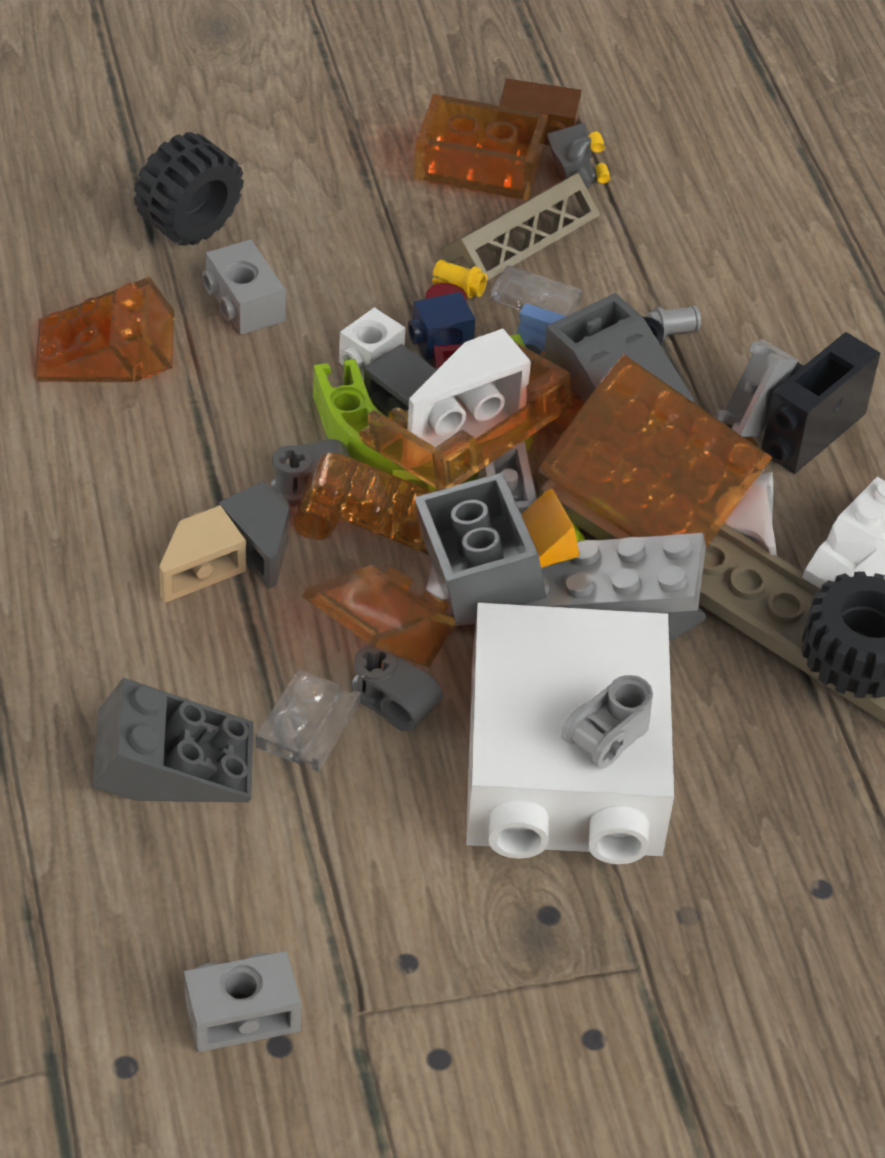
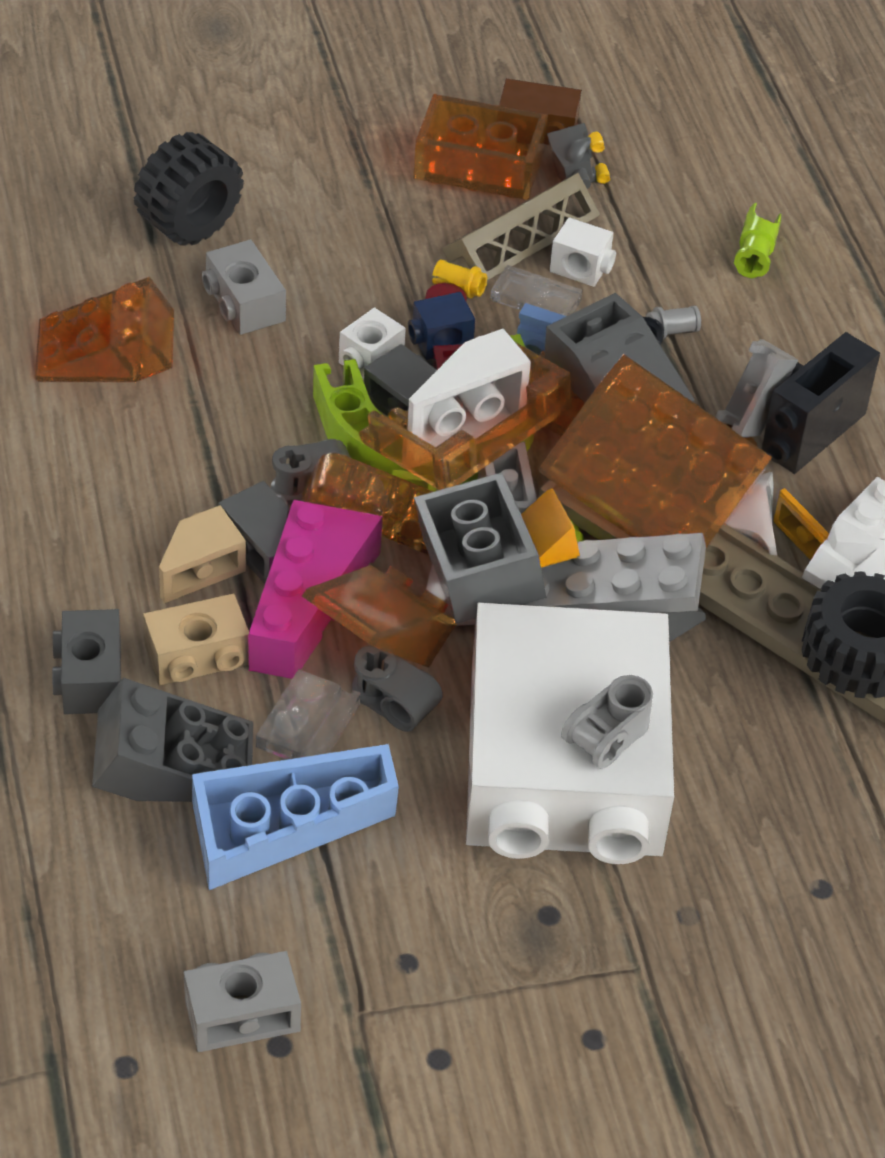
(89, 659): none -> dark grey brick
(196, 639): none -> tan brick
(288, 807): none -> light blue wedge
(313, 548): none -> dark pink wedge
(582, 252): none -> white brick
(756, 244): none -> lime piece
(799, 524): none -> light orange slope

